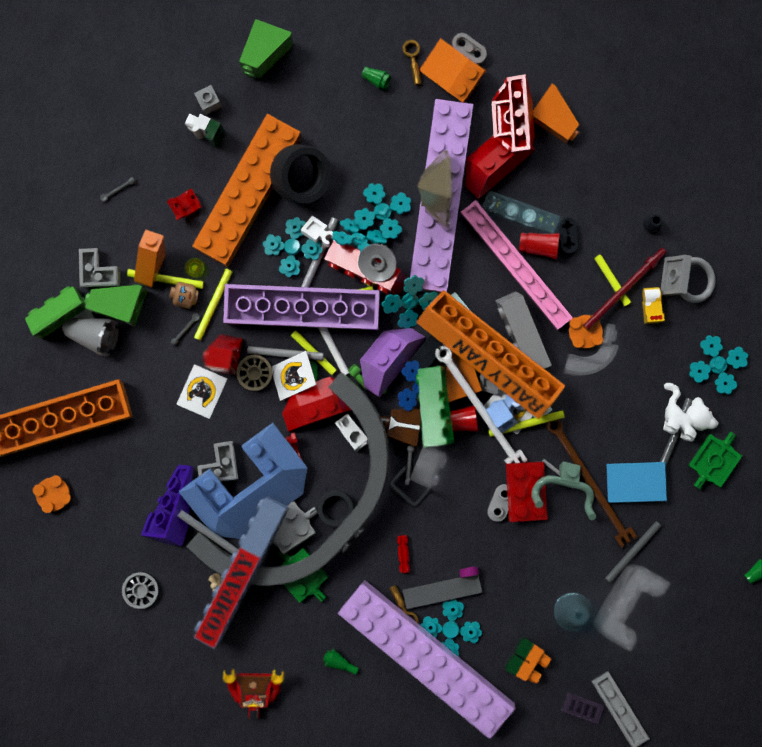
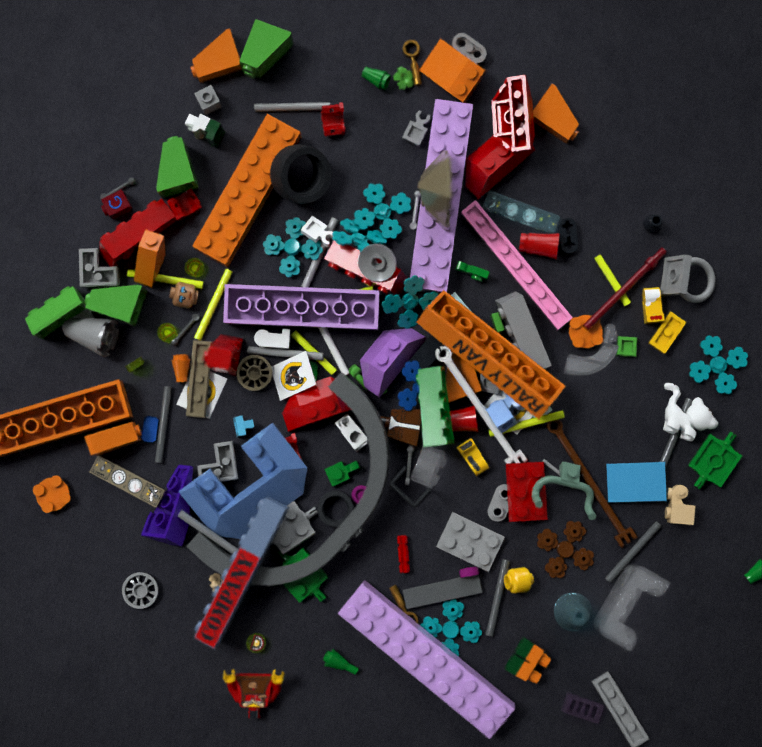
(113, 438): none -> orange slope
(116, 204): none -> dark red brick
(127, 481): none -> tile
(129, 234): none -> red wedge
(135, 364): none -> clear neon green tile
(150, 429): none -> blue piece
(163, 424): none -> dark grey bar
(167, 332): none -> clear neon green tile
(175, 169): none -> bright green slope
(181, 367): none -> orange cone
(198, 381): none -> dark tan tile
(217, 58): none -> orange slope
(241, 426): none -> medium azure tile
(256, 642): none -> tile
(273, 340): none -> white leg
(289, 106): none -> light grey bar
(333, 119): none -> red piece
(339, 473): none -> green plate
(357, 493): none -> magenta tile
(404, 78): none -> bright green plant
(413, 225): none -> light grey hinge
(415, 131): none -> light grey plate
(470, 541): none -> light grey plate
(473, 457): none -> yellow leg
(476, 273): none -> green plate
(497, 322): none -> bright green tile
(497, 598): none -> dark grey bar
(518, 580): none -> yellow head
(565, 549): none -> reddish brown plant
(627, 346): none -> bright green tile
(667, 332): none -> yellow plate
(677, 511): none -> tan brick

